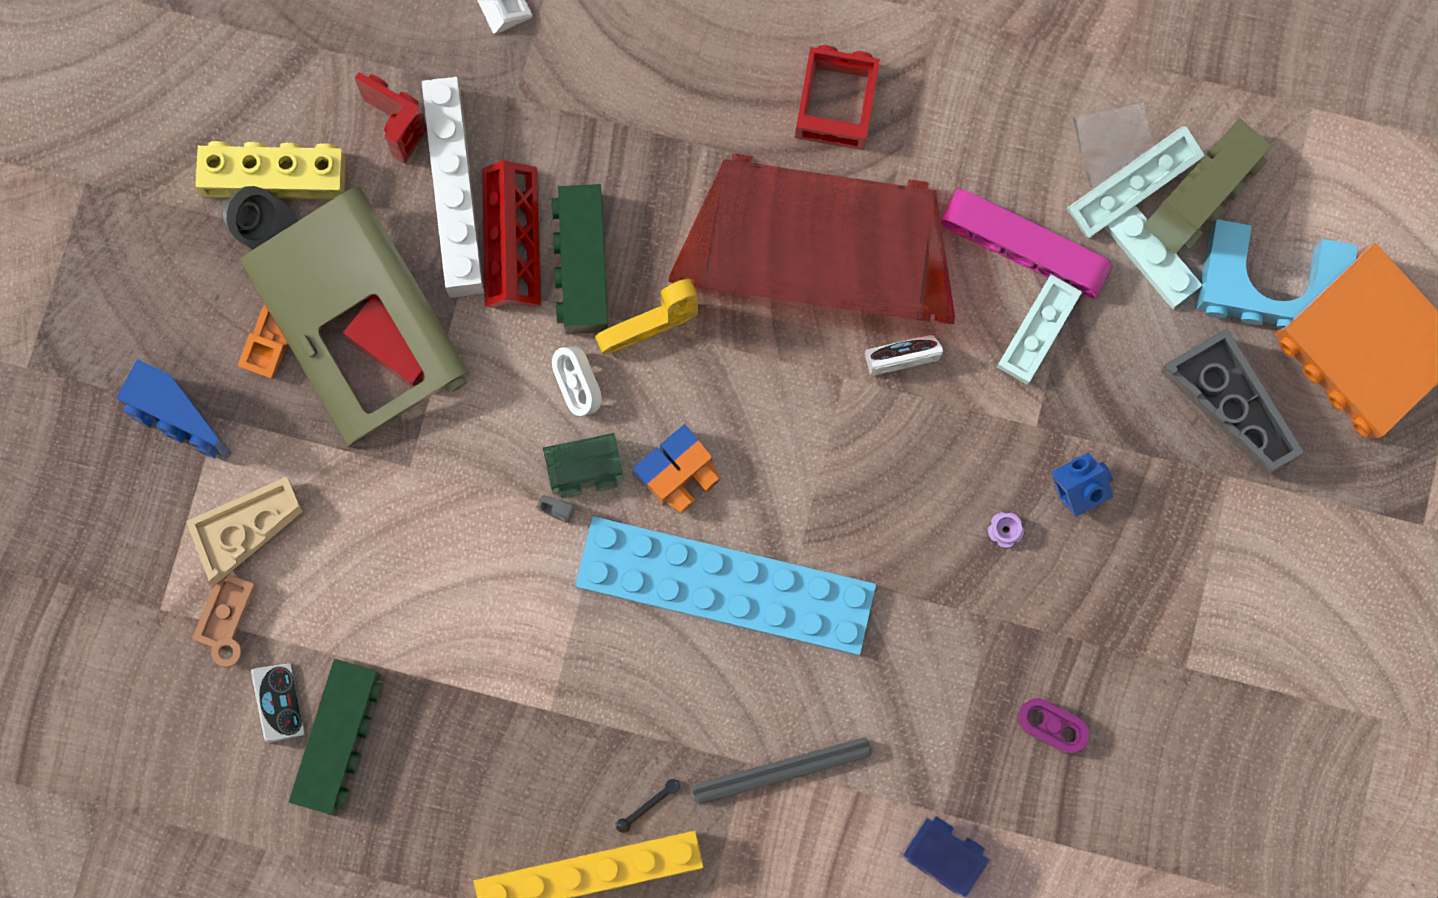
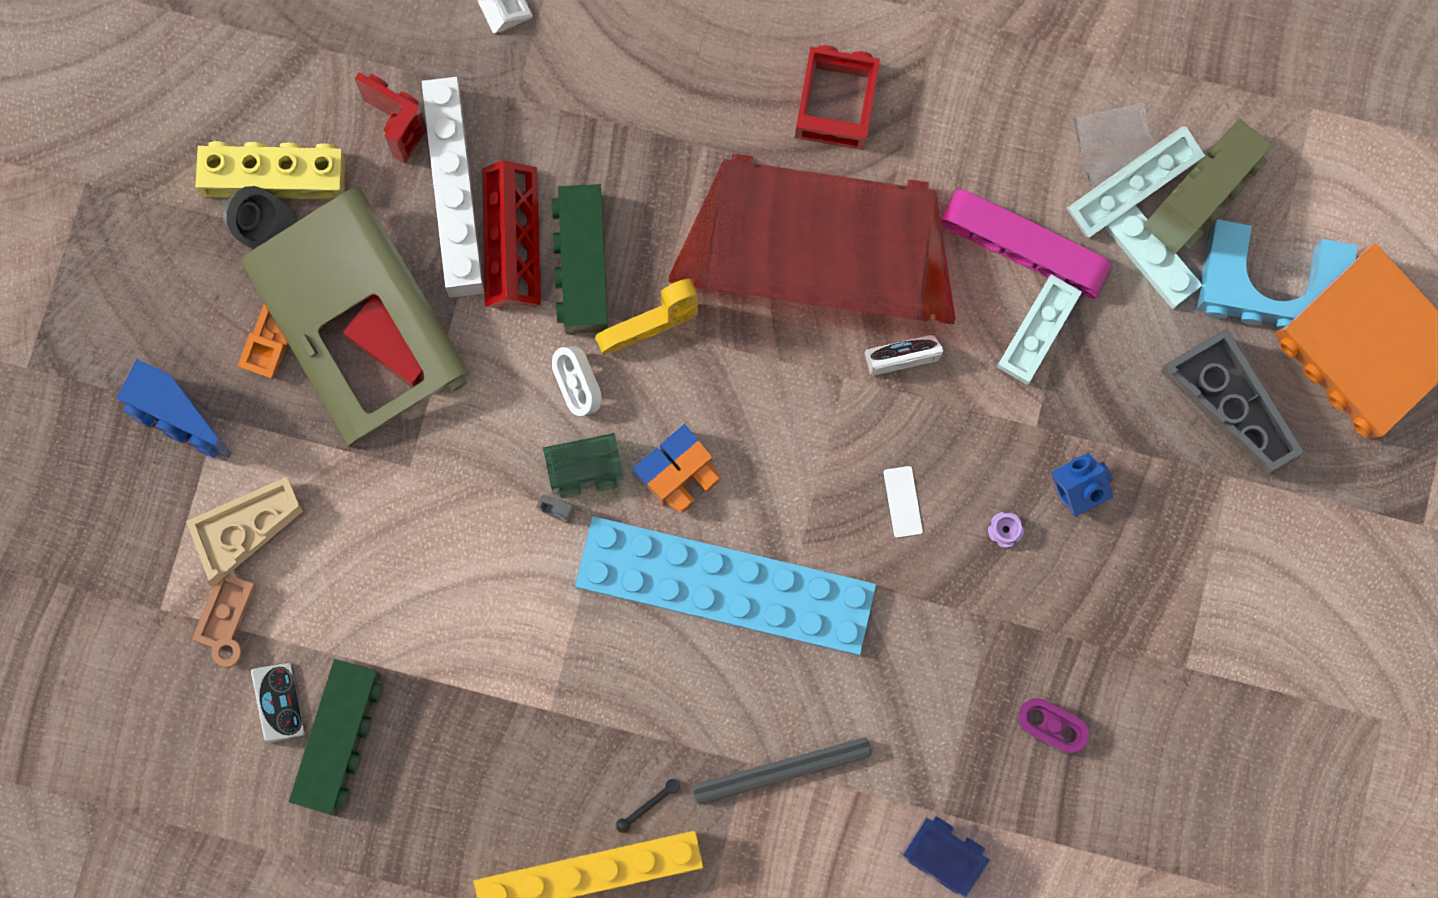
(903, 501): none -> white sticker

